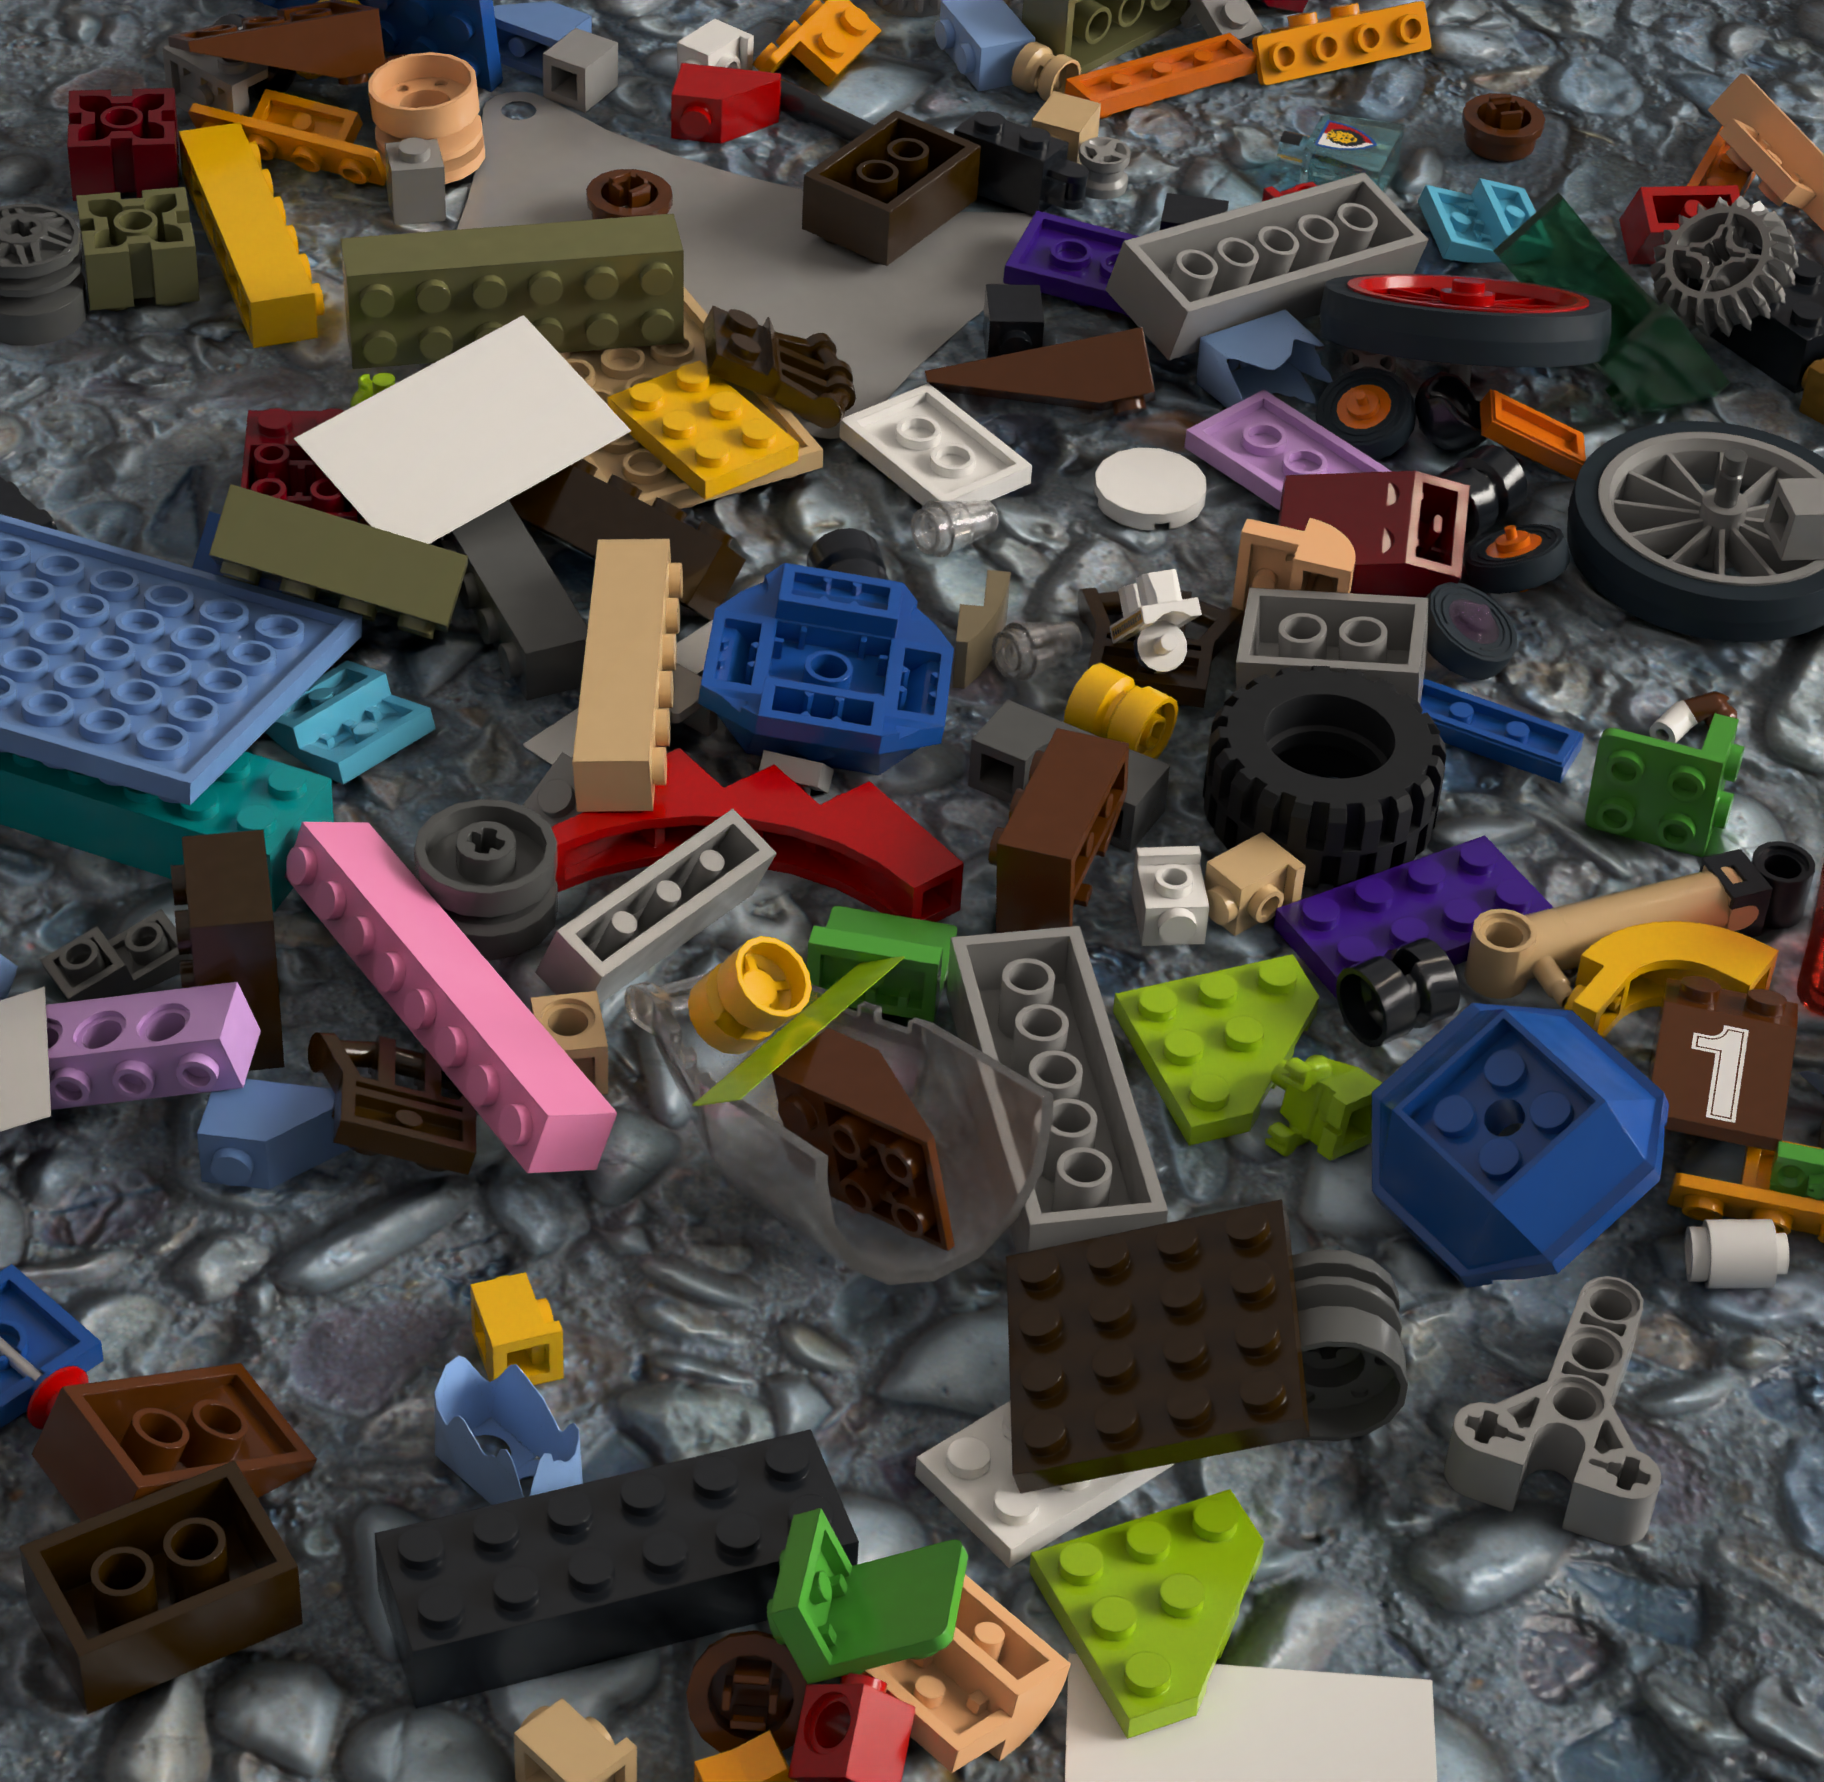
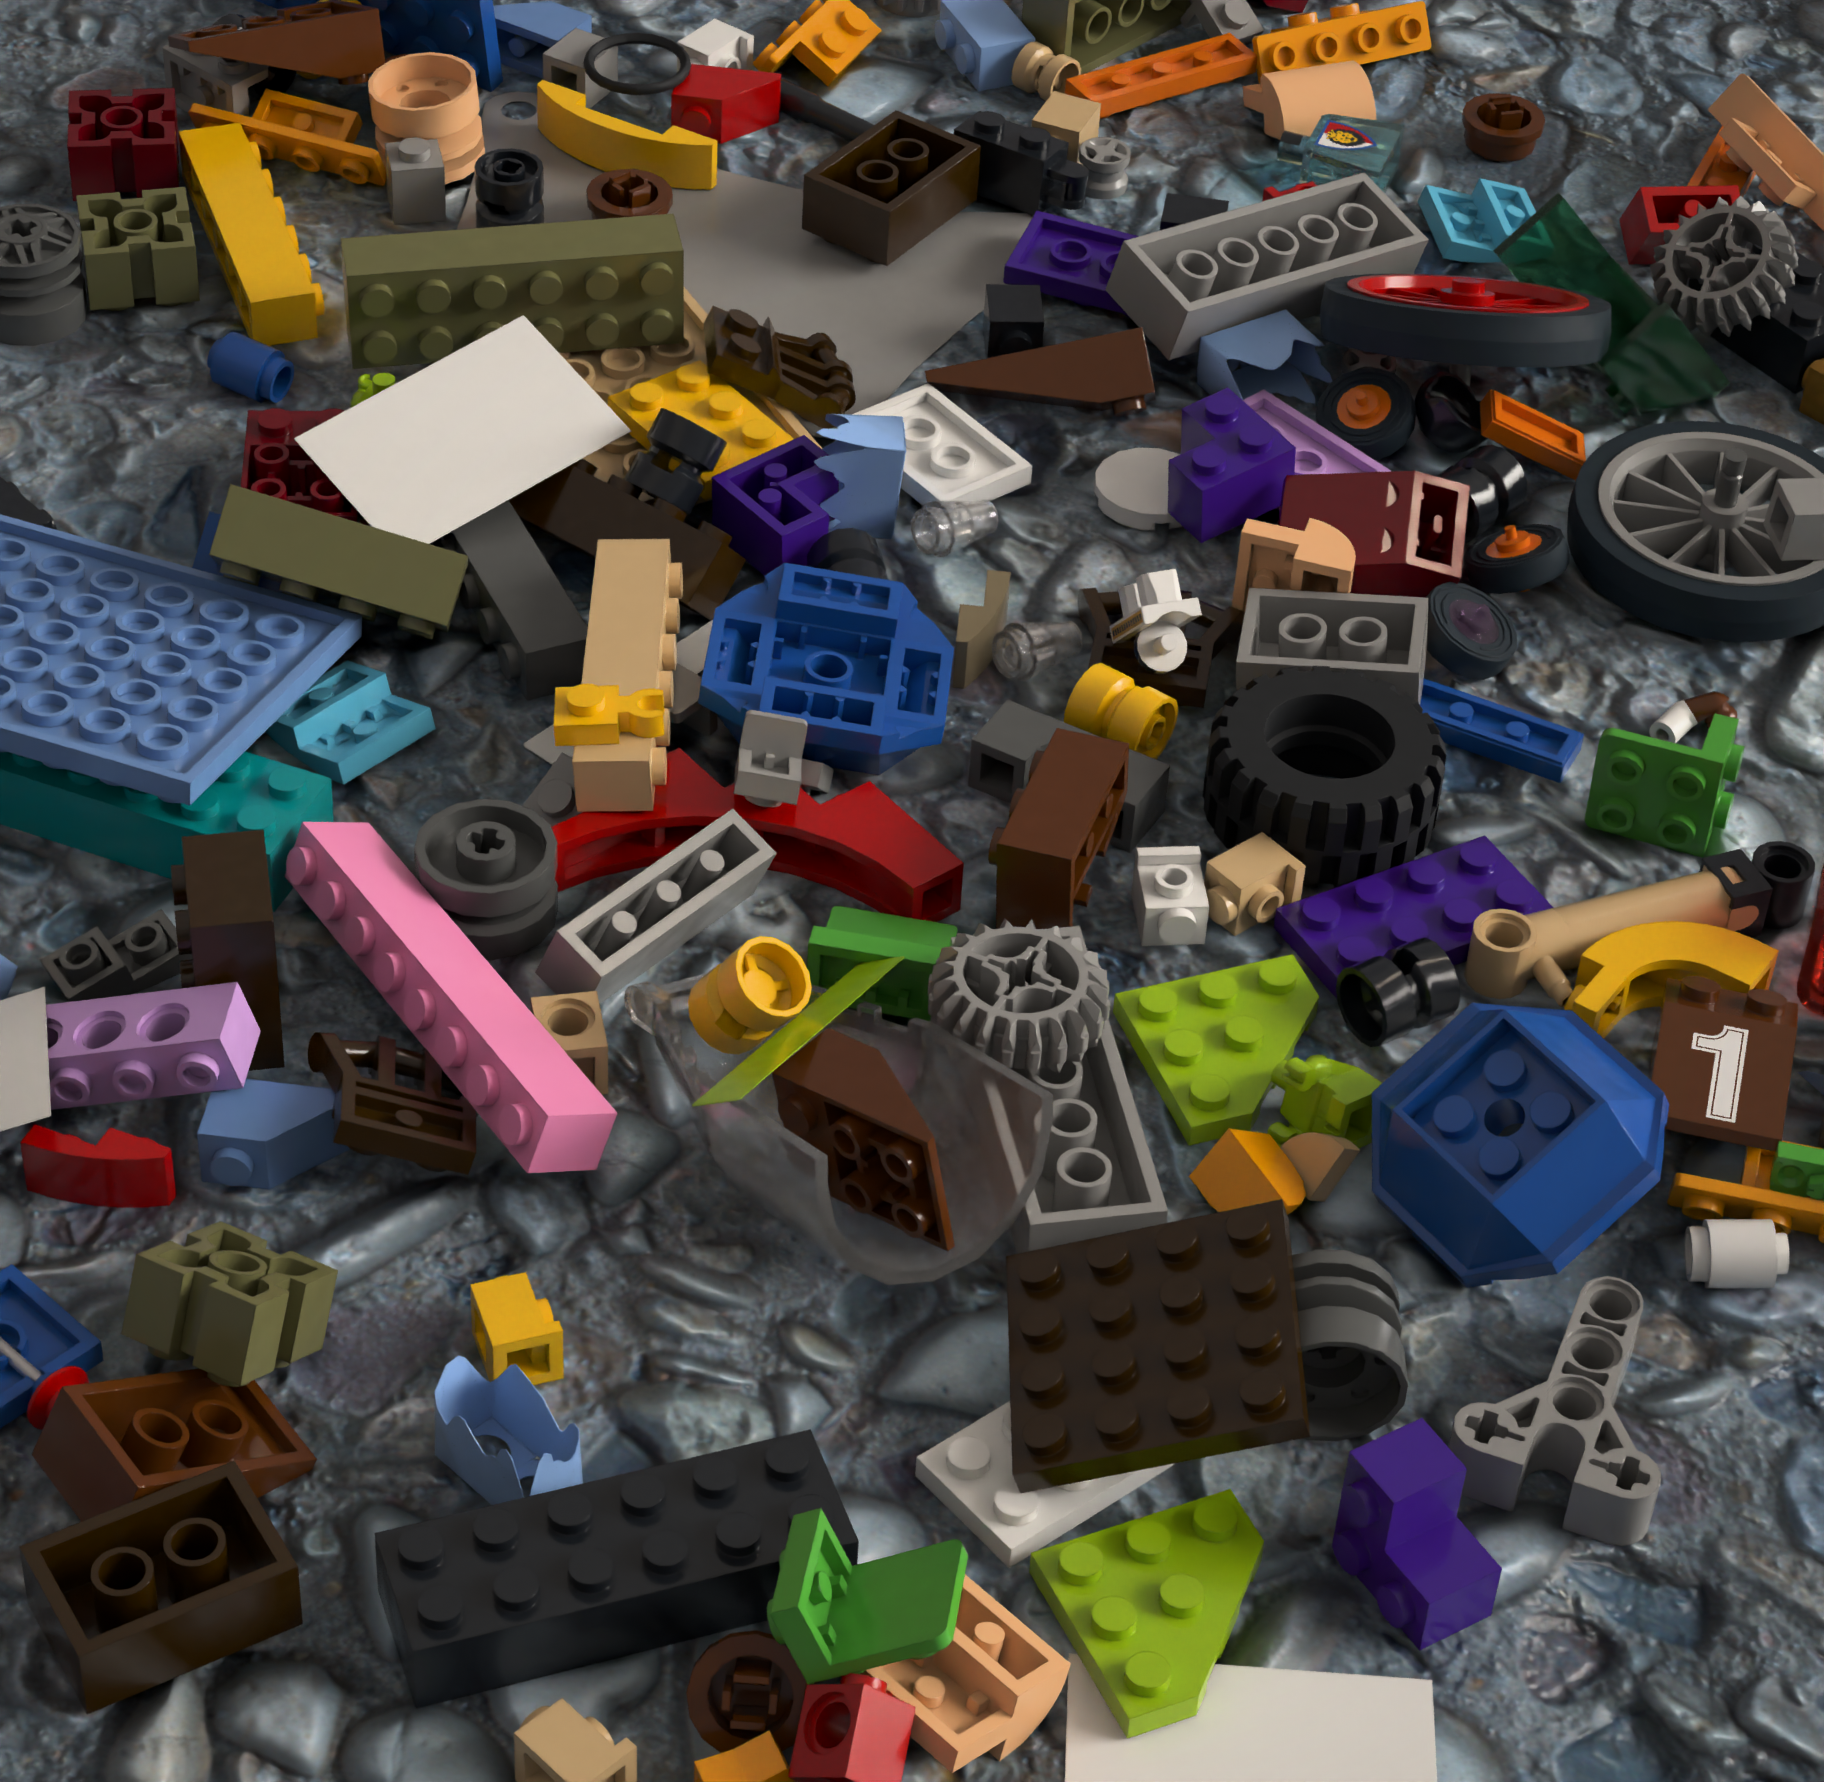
(112, 1173): none -> red slope
(228, 1304): none -> olive brick
(250, 368): none -> blue brick
(509, 188): none -> black wheel
(598, 714): none -> yellow plate
(611, 144): none -> yellow slope
(637, 89): none -> black tyre
(685, 442): none -> black wheel
(770, 758): none -> light grey bracket
(774, 504): none -> dark purple brick
(869, 469): none -> light blue piece
(1020, 995): none -> light grey gear
(1227, 466): none -> dark purple brick
(1247, 1171): none -> light orange brick
(1300, 96): none -> light nougat brick
(1320, 1161): none -> tan tile
(1405, 1538): none -> dark purple brick

